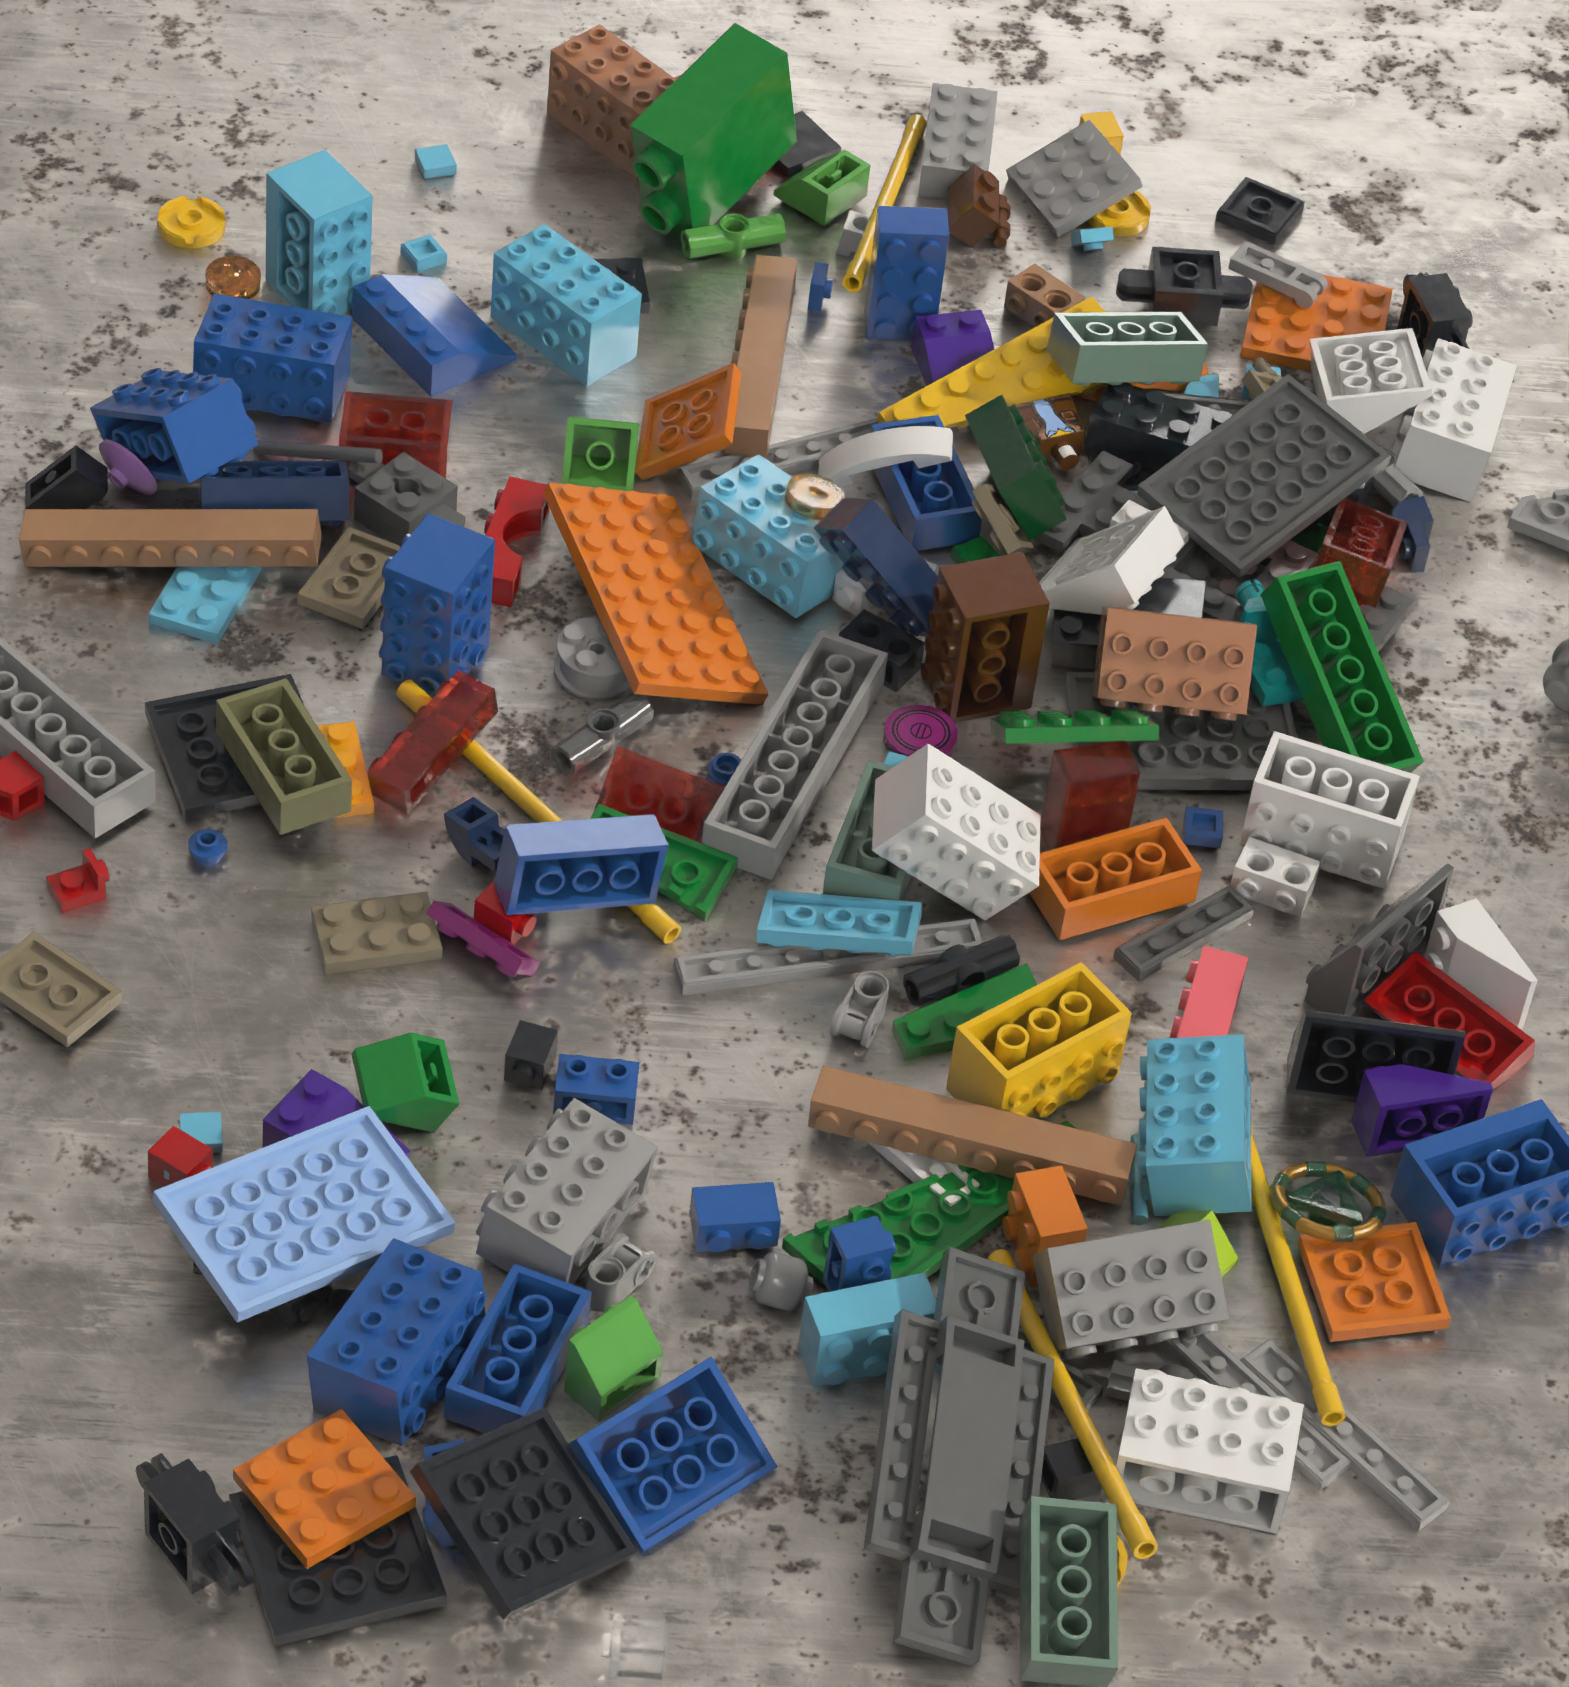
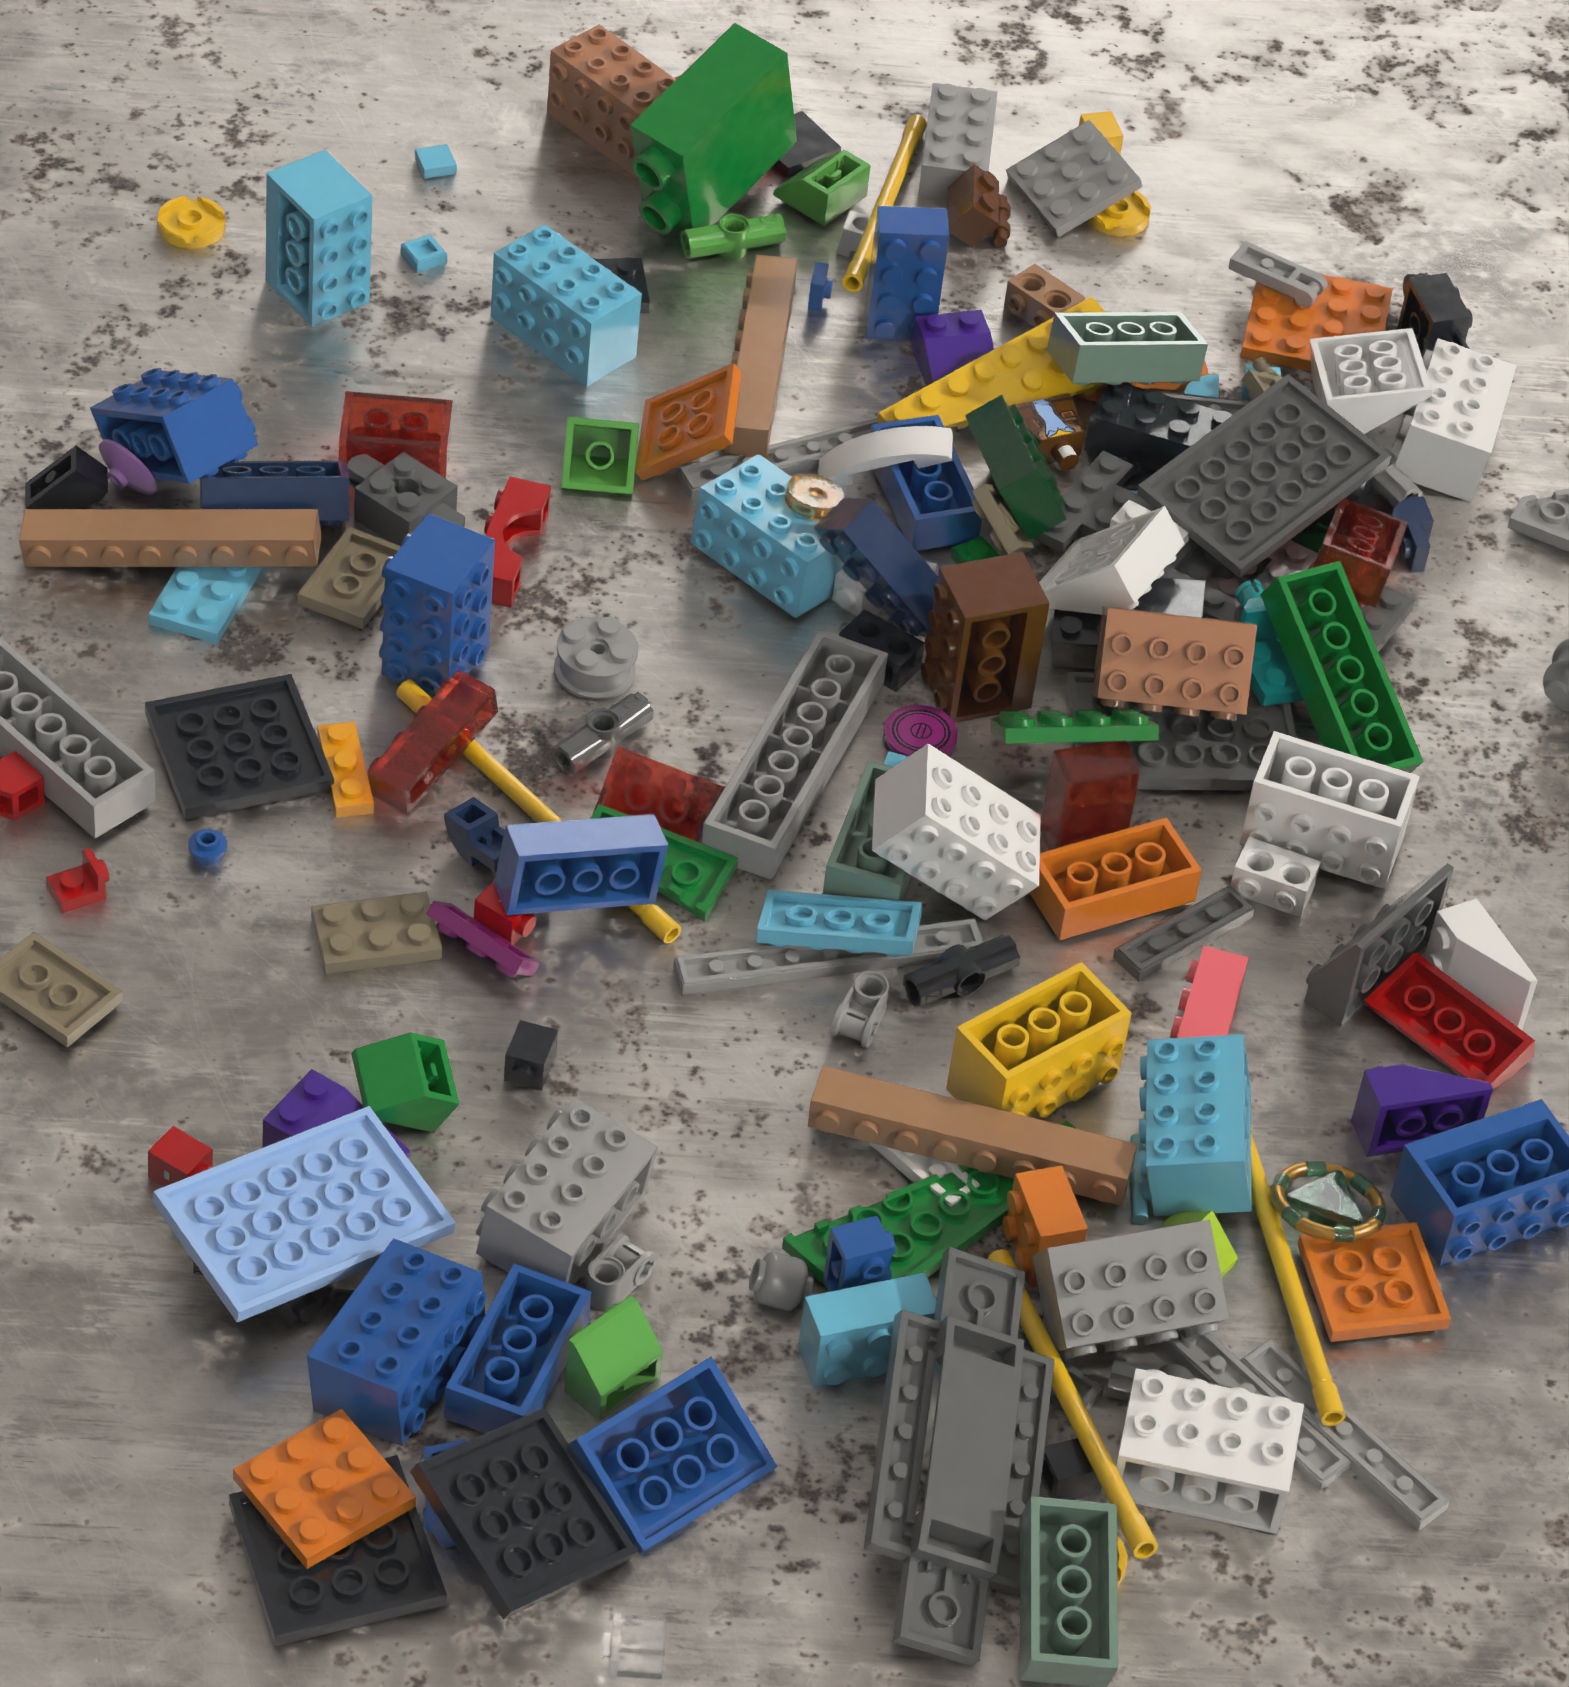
(192, 1525): black brick -> none
(204, 1127): medium azure tile -> none
(233, 277): clear orange piece -> none
(277, 355): blue brick -> none
(283, 756): olive brick -> none
(316, 451): dark grey bar -> none
(428, 330): blue slope -> none
(599, 1083): blue brick -> none
(654, 594): orange plate -> none
(723, 767): blue plate -> none
(734, 1217): blue brick -> none
(934, 1026): green wing -> none
(1092, 238): medium azure plate -> none
(1185, 283): black brick -> none
(1203, 827): blue plate -> none
(1260, 210): black tile -> none
(1335, 1049): black slope -> none

